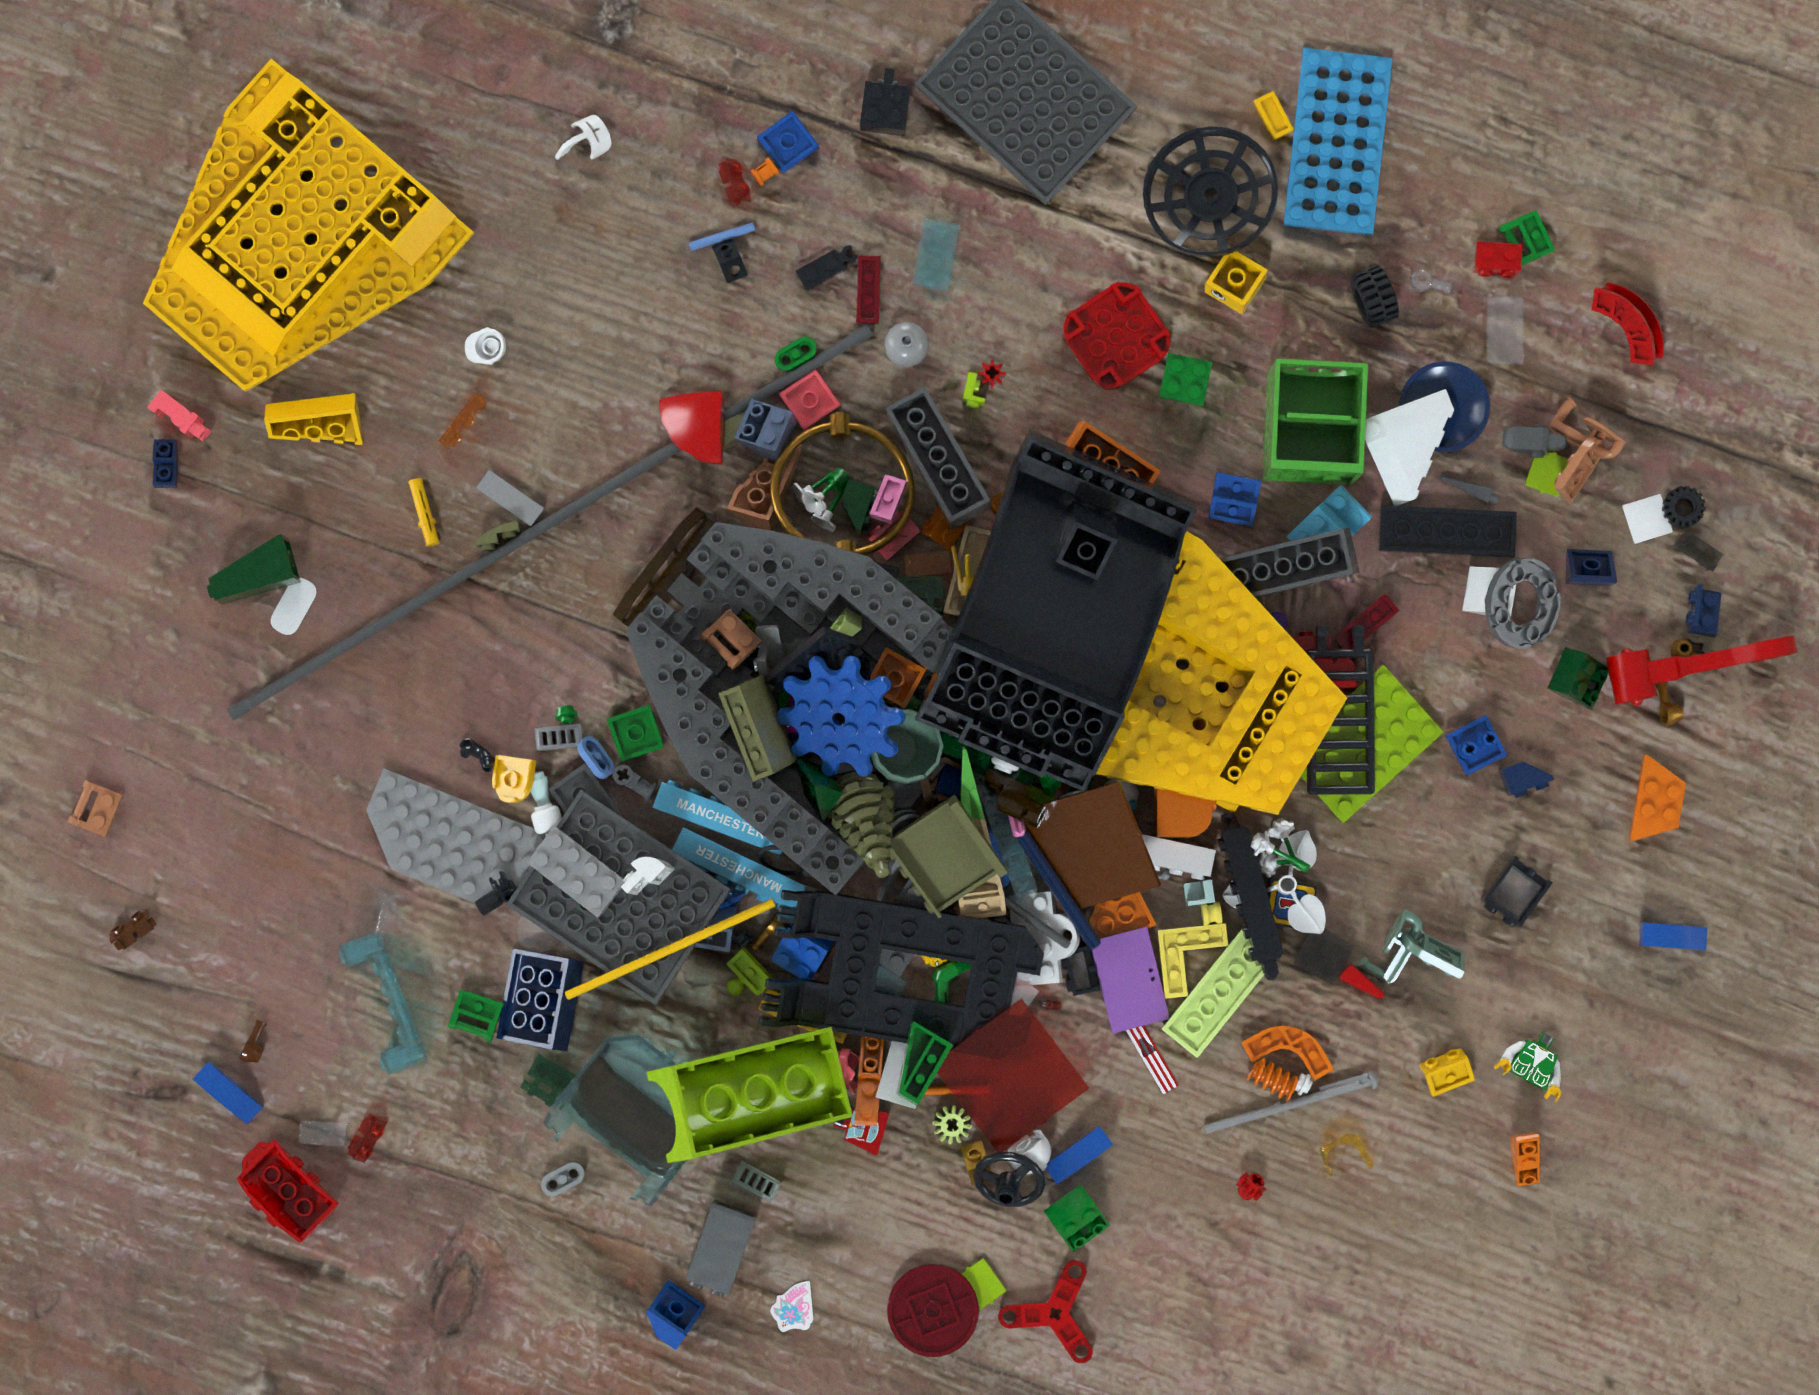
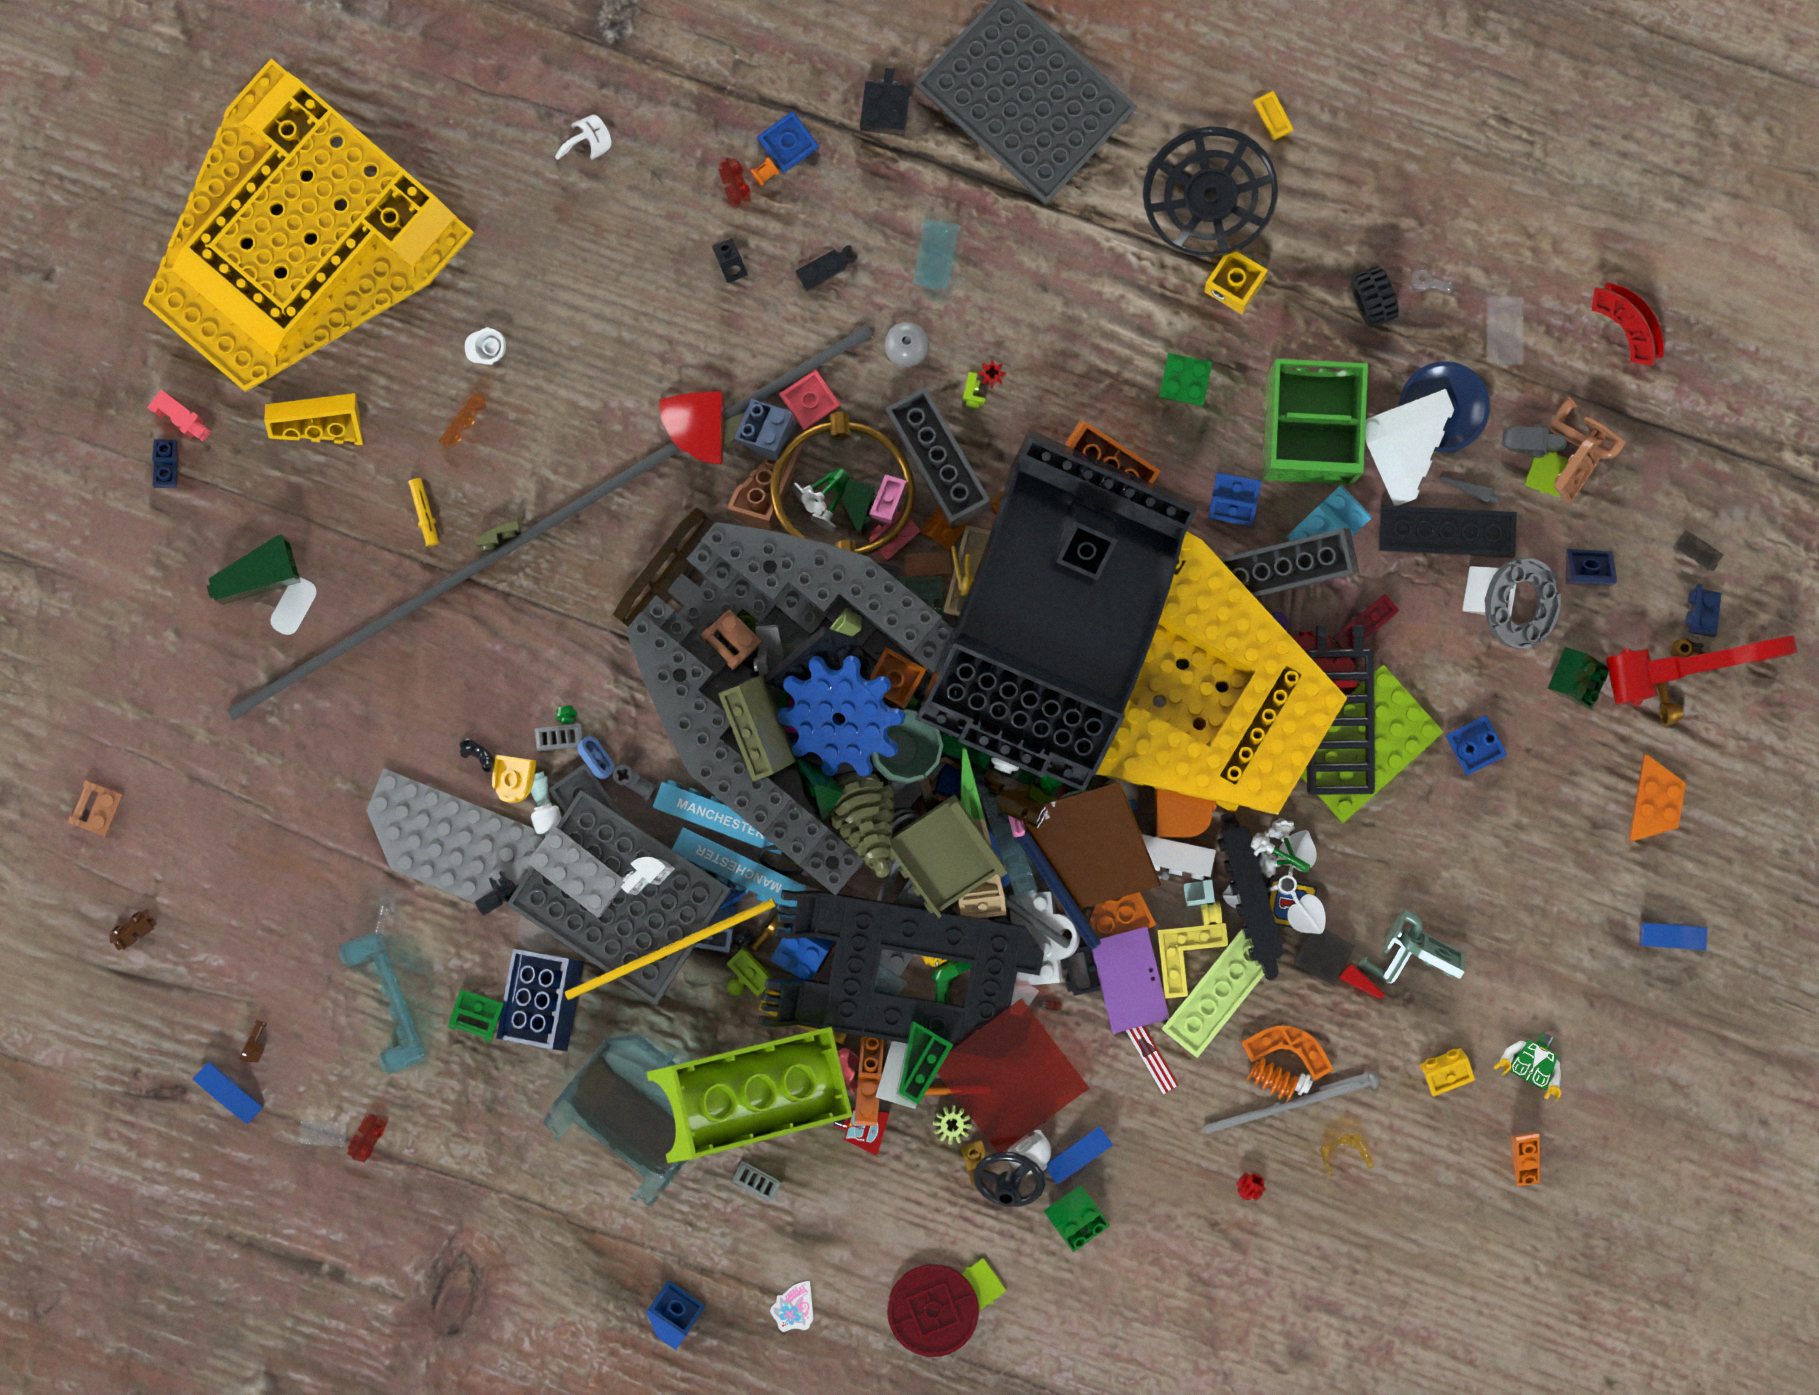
(285, 1190): red slope -> none
(510, 498): light grey tile -> none
(549, 1073): clear green plate -> none
(563, 1179): light grey plate -> none
(635, 733): green plate -> none
(721, 1248): dark grey slope -> none
(722, 236): medium blue bar -> none
(795, 354): green plate -> none
(868, 289): dark red plate -> none
(1038, 1313): red piece -> none
(1116, 336): red tile -> none
(1302, 148): dark azure piece -> none
(1497, 259): red bracket -> none
(1515, 893): window -> none
(1523, 777): dark blue slope -> none
(1533, 234): green plate -> none
(1646, 519): white sticker -> none
(1670, 509): black tyre -> none

